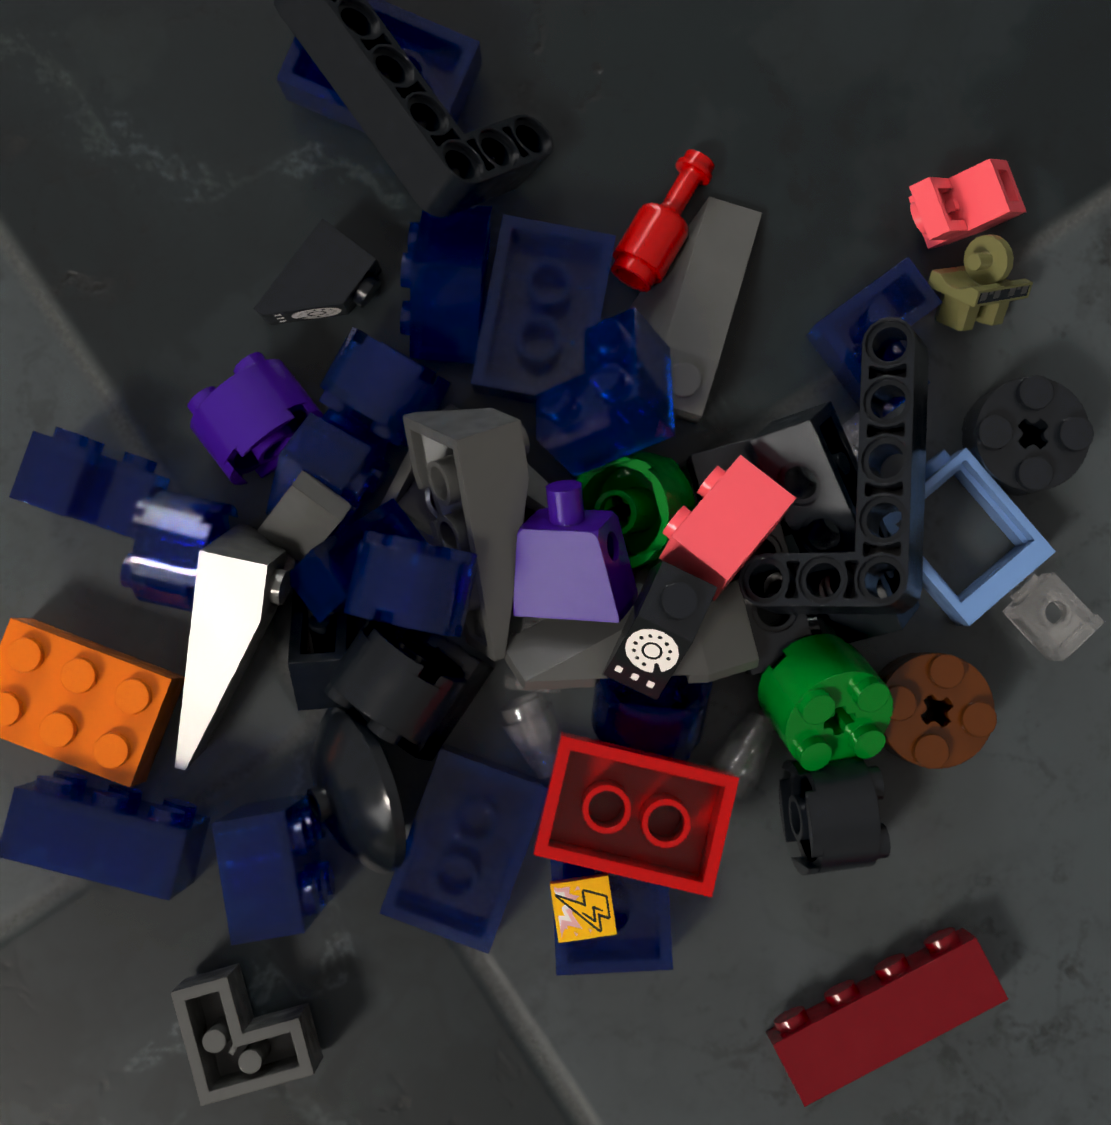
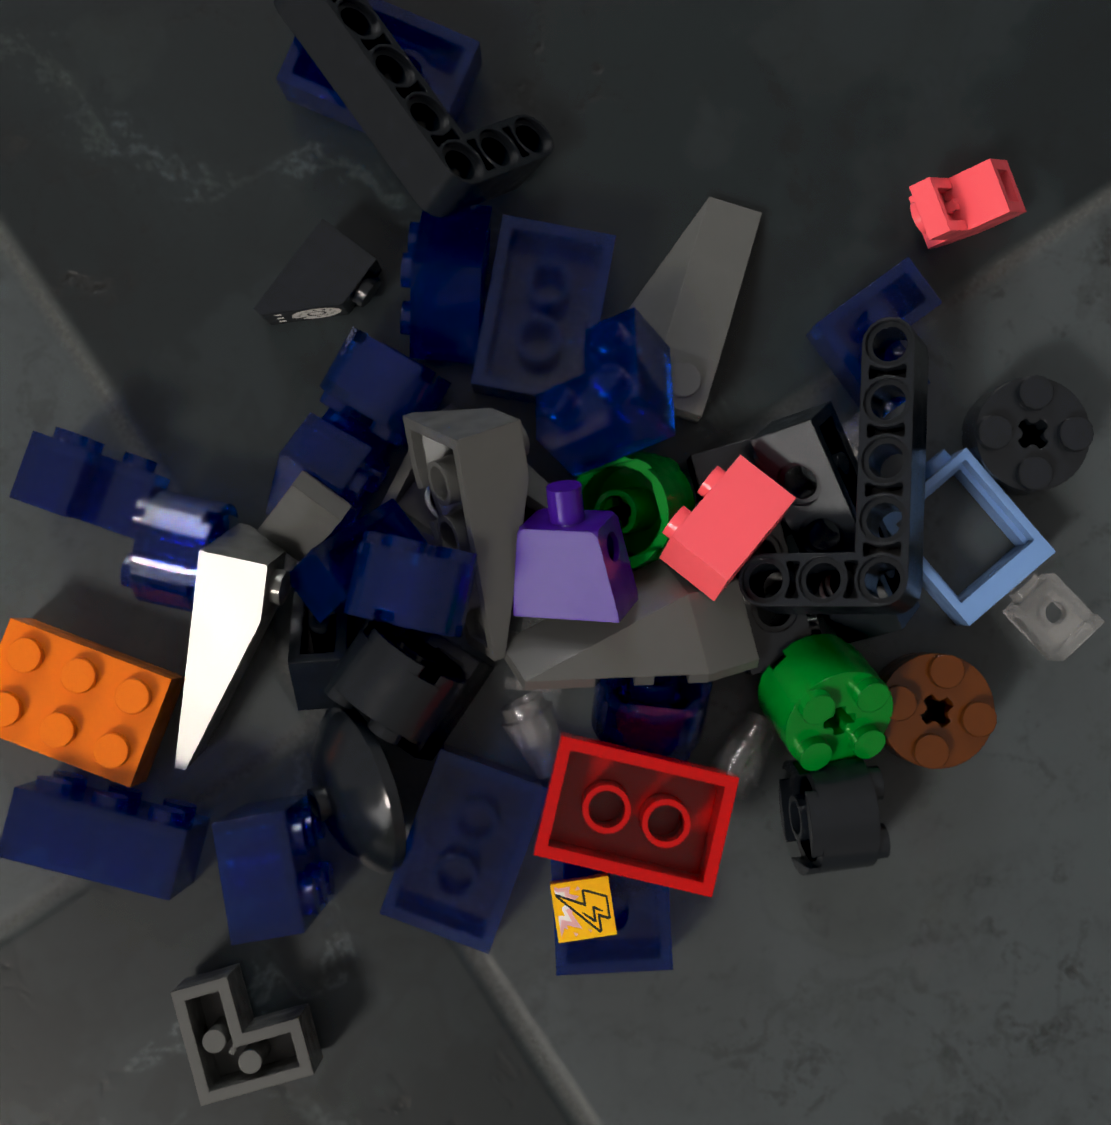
(250, 416): dark purple brick -> none
(659, 229): red piece -> none
(659, 629): black slope -> none
(885, 1014): dark red brick -> none
(980, 286): olive hips -> none

